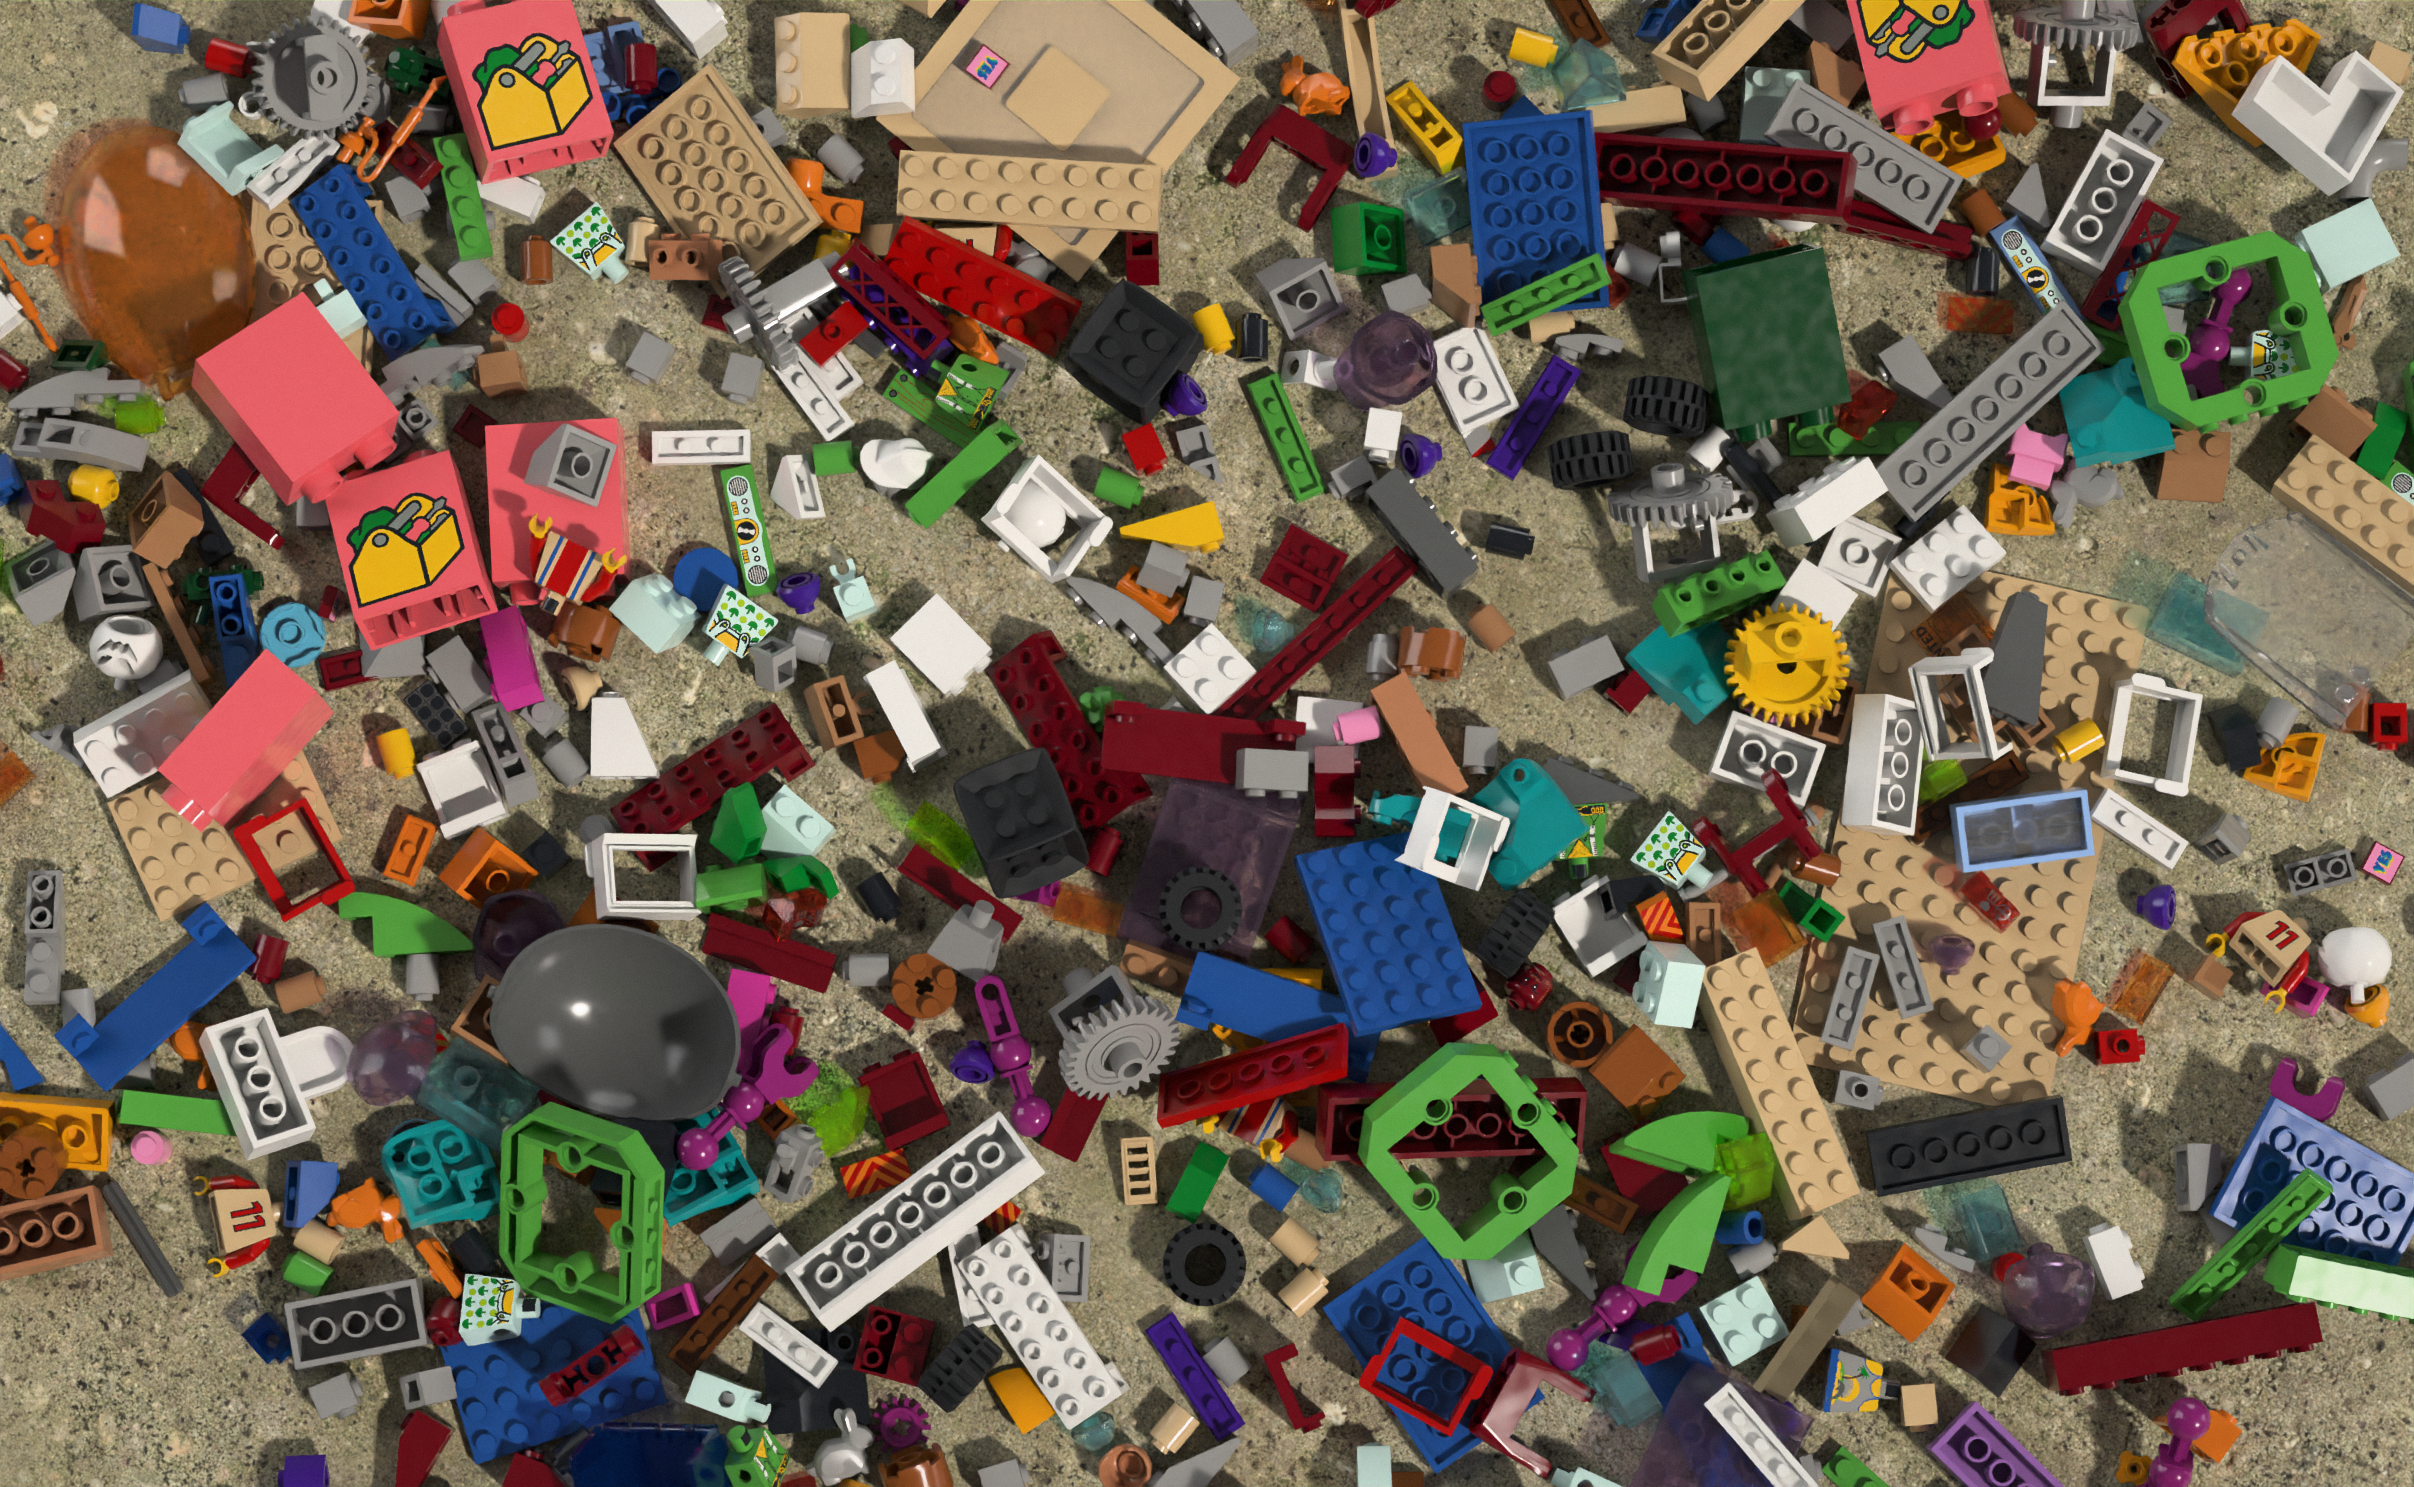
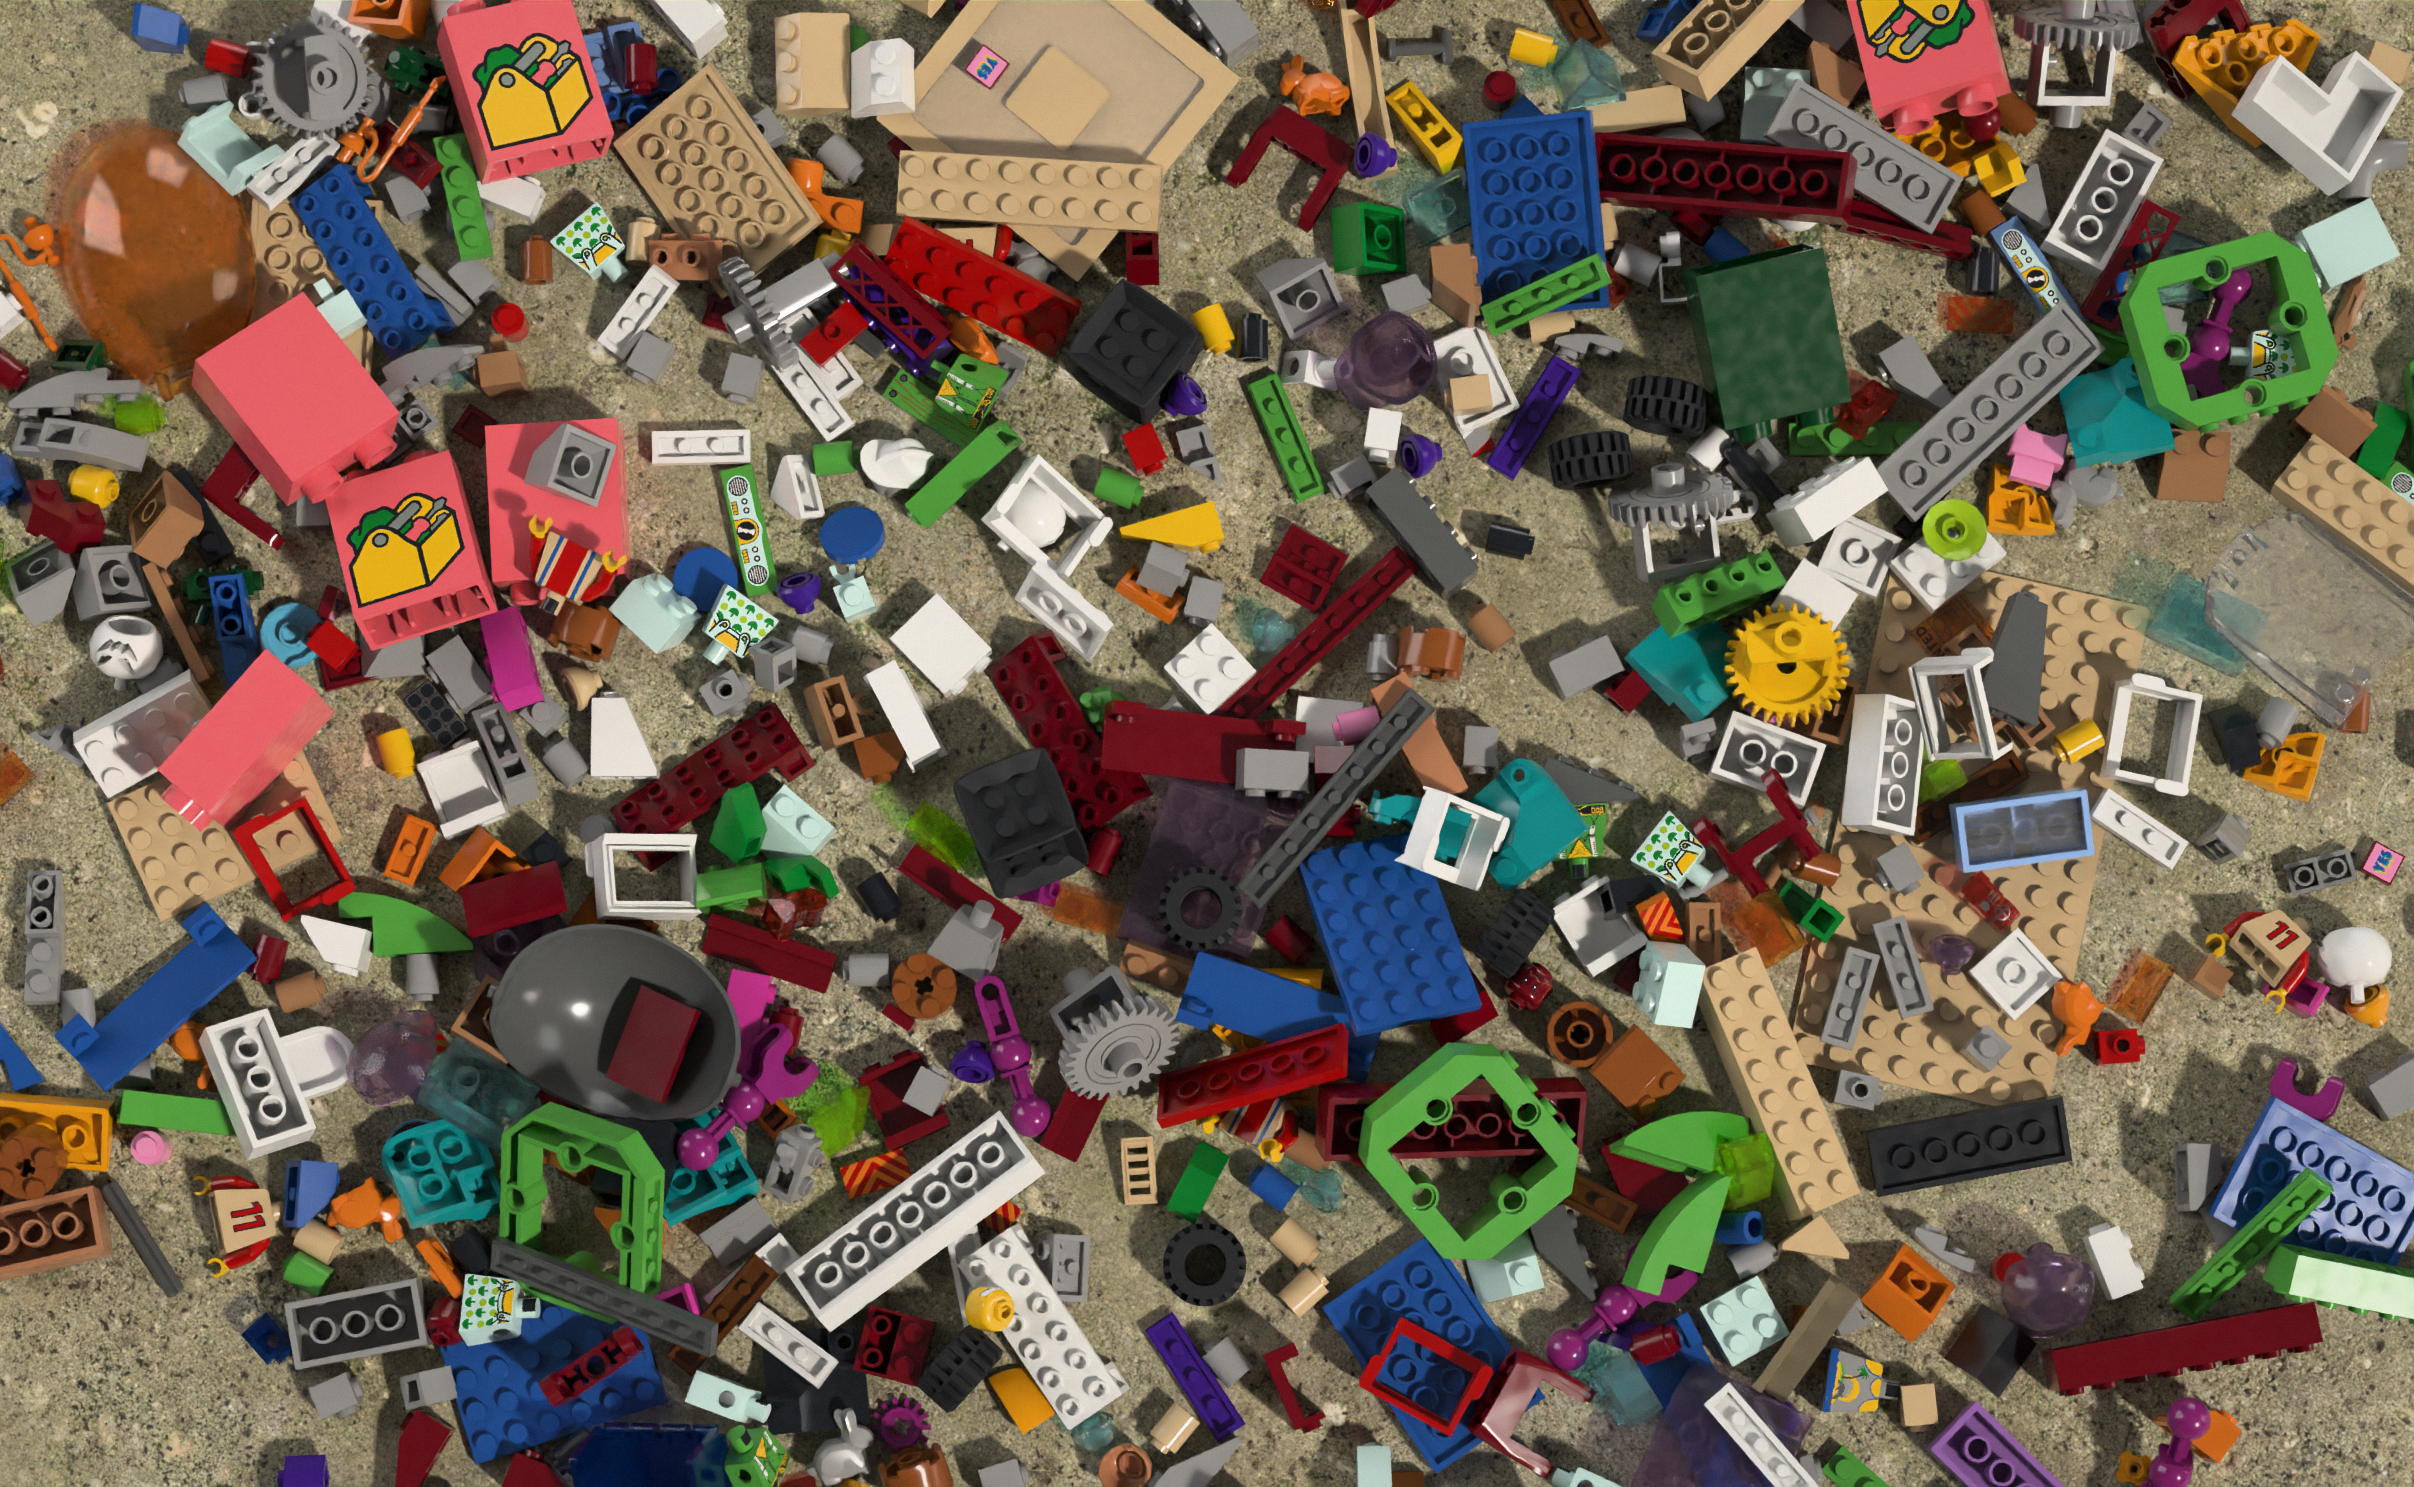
(331, 645): none -> red brick
(341, 944): none -> white slope
(514, 899): none -> dark red tile
(604, 1296): none -> dark grey tile
(638, 311): none -> white plate
(653, 1044): none -> dark red tile
(724, 705): none -> light grey brick
(852, 535): none -> blue tile
(928, 1090): none -> light grey brick
(989, 1309): none -> yellow head
(1064, 611): none -> white plate
(1112, 608): light grey slope -> none
(1335, 798): none -> dark grey tile
(1443, 48): none -> dark grey piece
(1468, 395): none -> tan brick
(1698, 741): none -> light grey slope
(1898, 870): none -> light grey brick
(1956, 516): none -> lime dish
(1987, 1223): clear light blue slope -> none
(1998, 169): none -> yellow panel
(2015, 974): none -> white plate
(2158, 906): dark purple brick -> none
(2395, 717): red brick -> none

